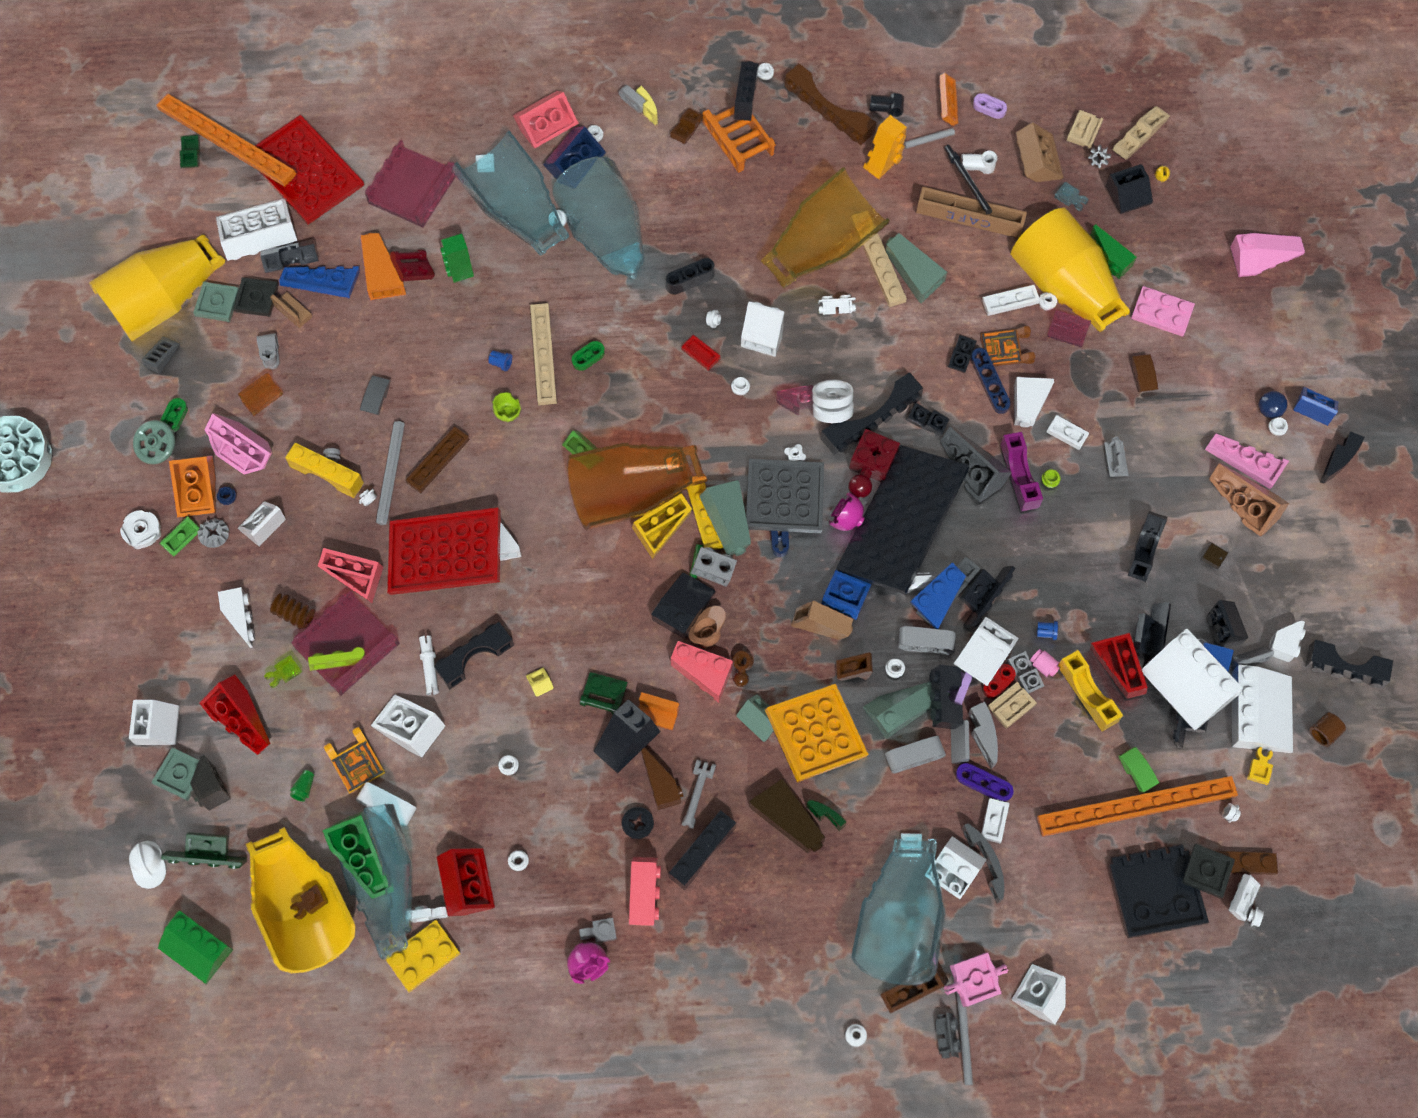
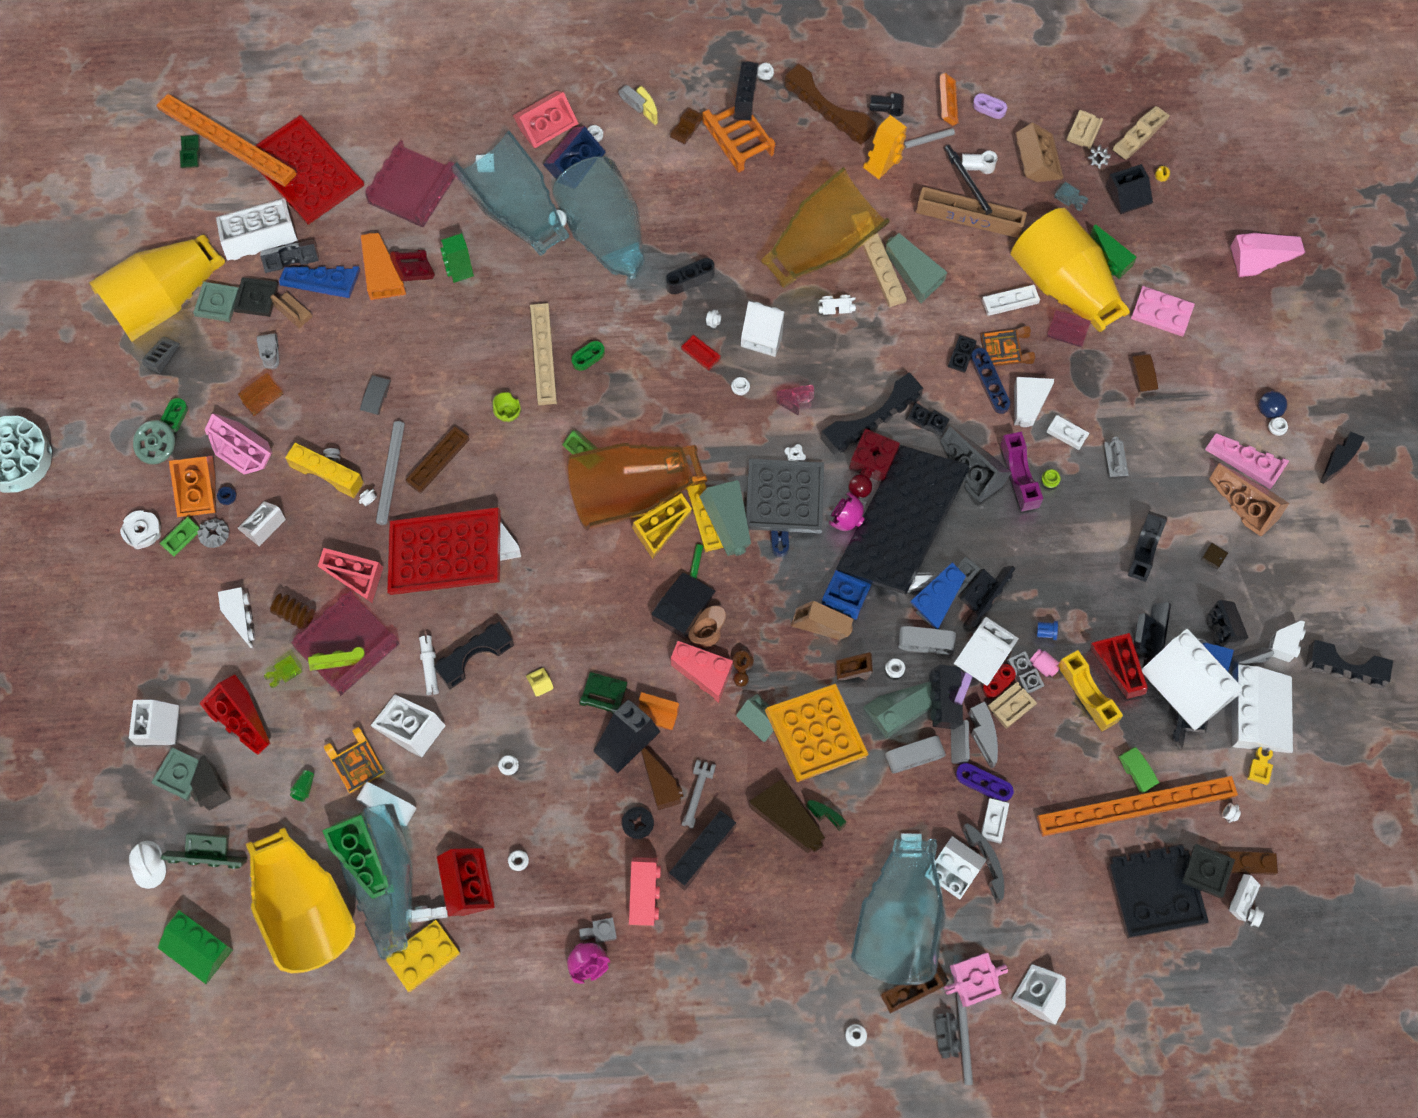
(311, 902): reddish brown plate -> none
(501, 360): blue bush -> none
(712, 571): light grey brick -> none
(832, 401): white wheel -> none
(1047, 305): white plate -> none
(1316, 406): blue slope -> none
(1327, 729): reddish brown piece -> none

